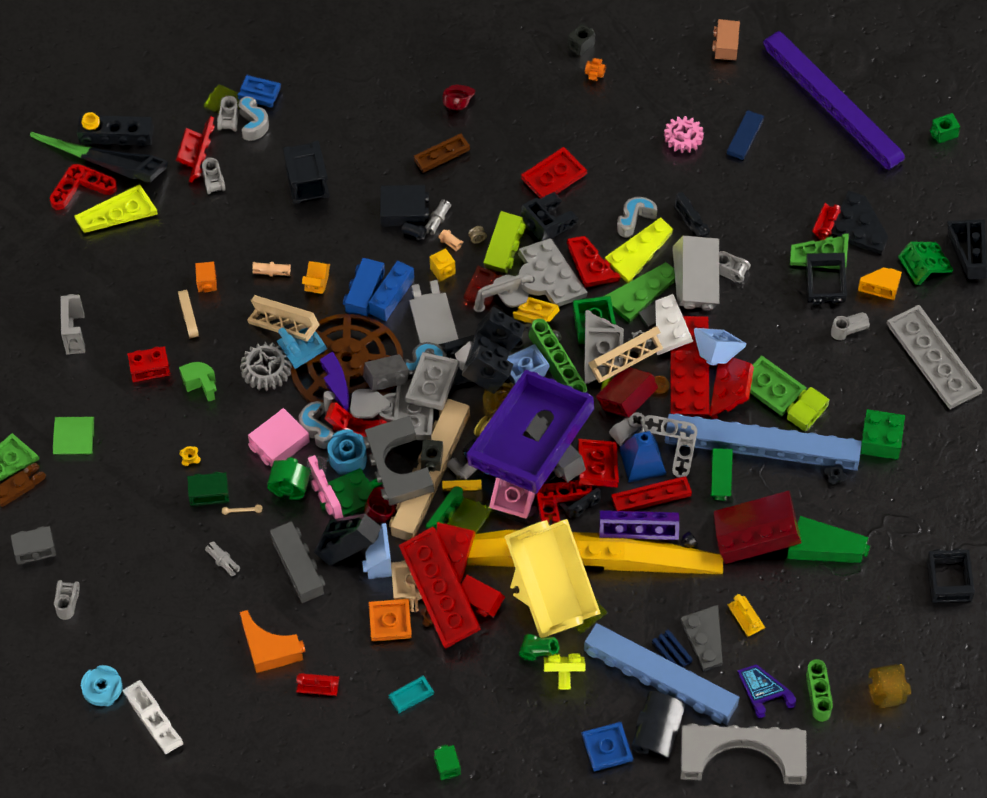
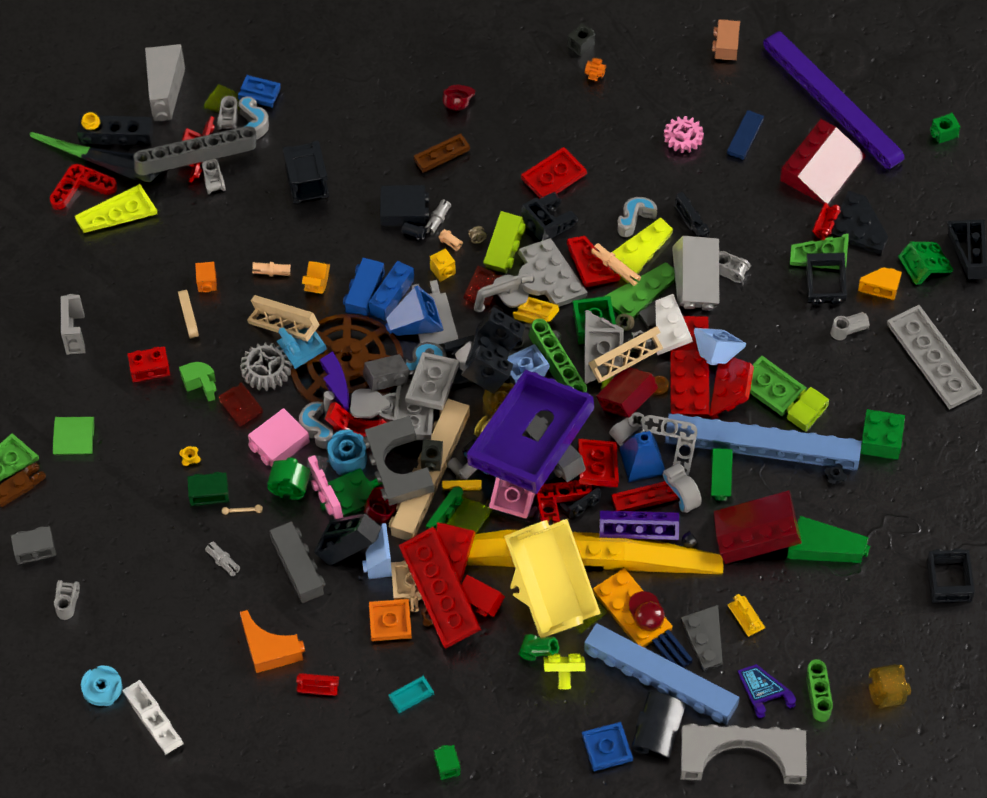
(165, 76): none -> light grey slope
(195, 150): none -> dark grey beam
(240, 404): none -> clear red plate
(414, 315): none -> blue slope
(610, 260): none -> light nougat pin
(615, 596): none -> light orange plate
(630, 323): none -> dark tan bush
(646, 611): none -> dark red cap
(683, 487): none -> light grey animal
(822, 163): none -> slope

